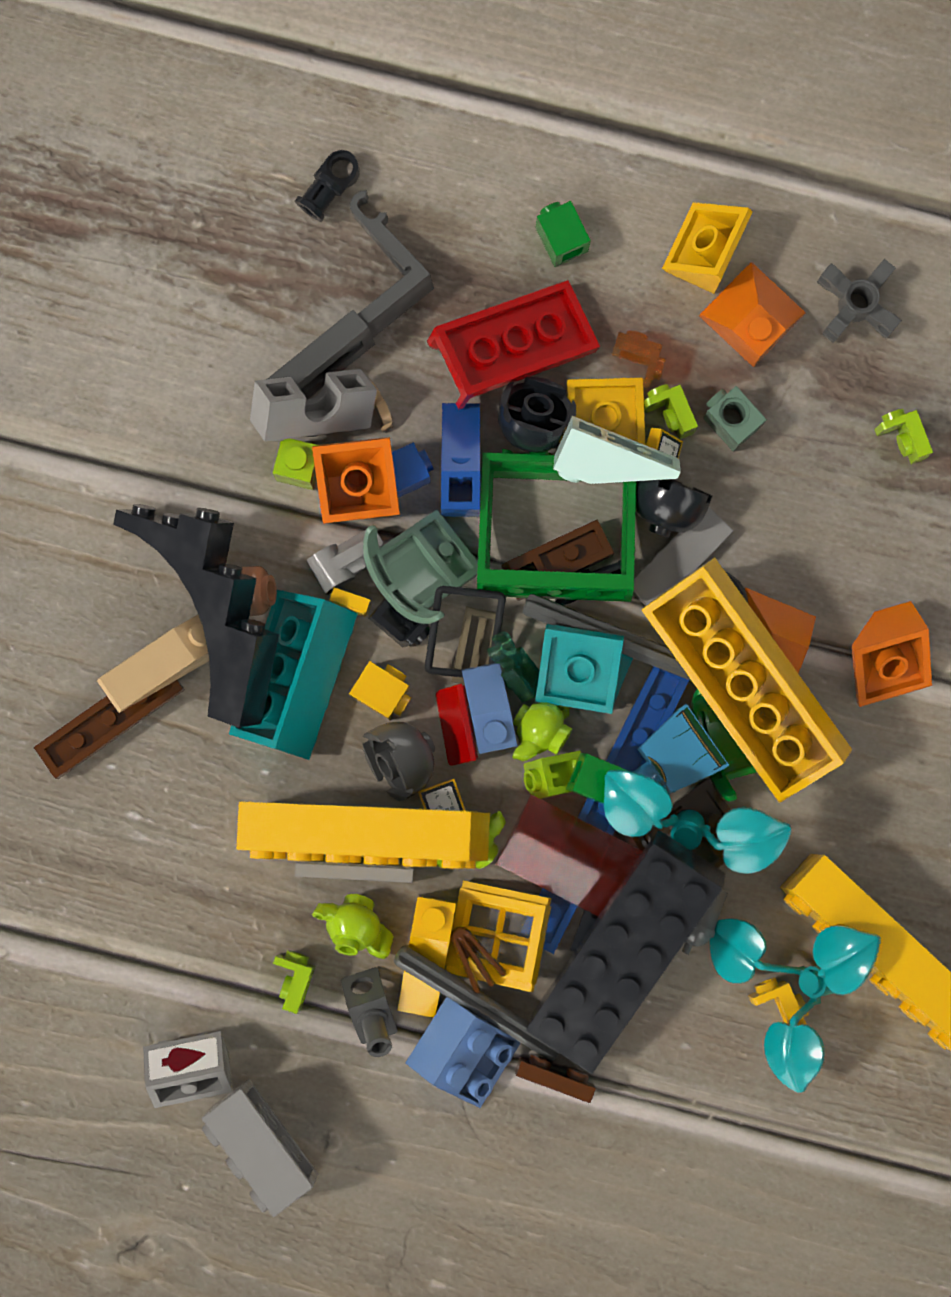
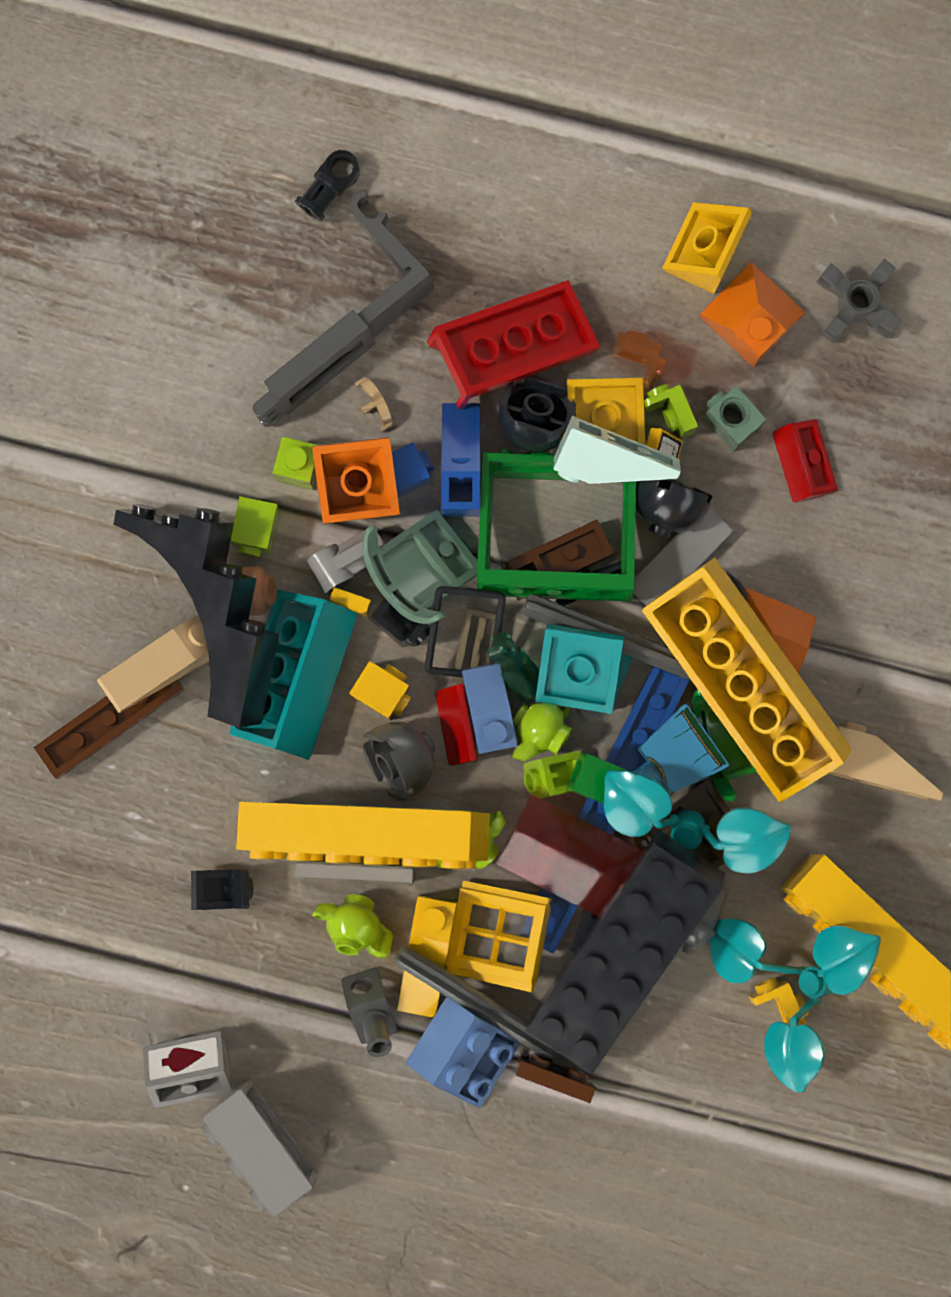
(221, 889): none -> black bracket
(254, 526): none -> lime brick
(283, 412): light grey arch -> none
(296, 987): lime bracket -> none
(442, 797): tile -> none
(467, 946): reddish brown piece -> none
(562, 232): green brick -> none
(804, 460): none -> red slope
(880, 766): none -> tan slope
(891, 655): orange slope -> none
(912, 437): lime bracket -> none

